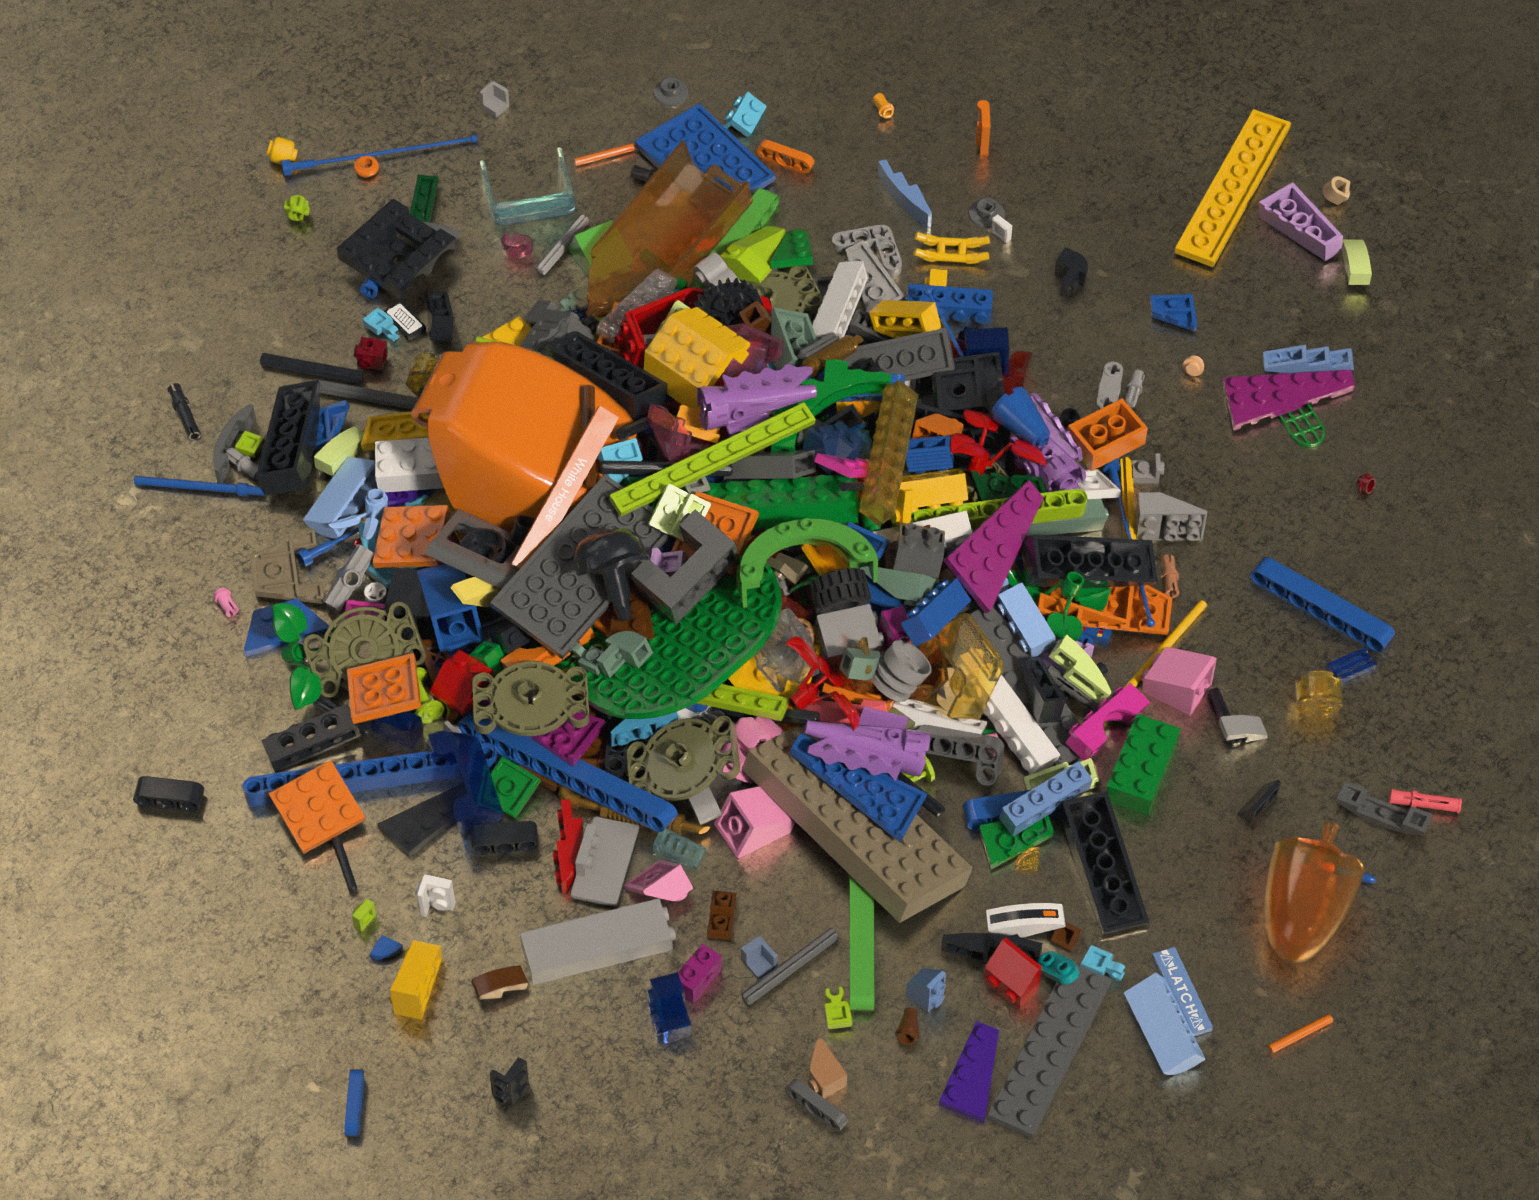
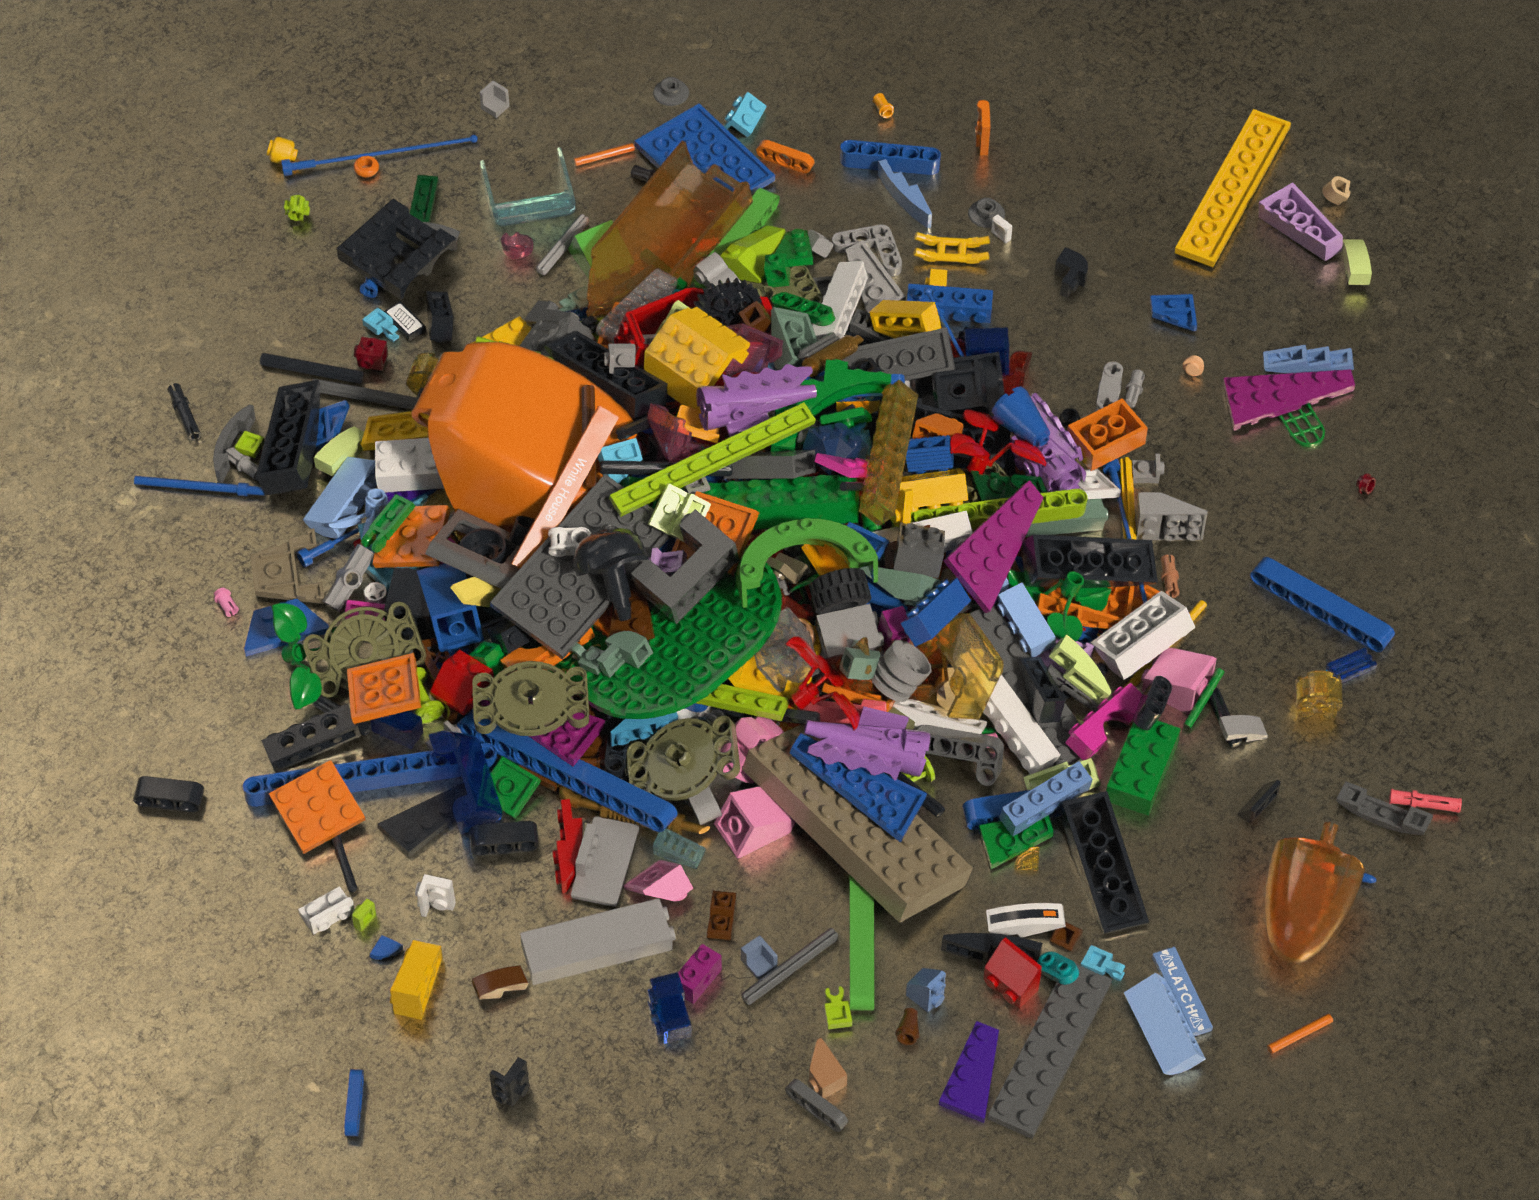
(327, 910): none -> white bracket
(387, 523): none -> green hinge
(568, 540): none -> white piece
(619, 356): none -> light grey bracket
(777, 270): none -> green brick
(818, 313): none -> green beam
(819, 243): none -> light grey slope
(847, 417): none -> green plate
(899, 157): none -> blue beam
(1143, 634): none -> white slope
(1152, 703): none -> black beam
(1204, 697): none -> green bar

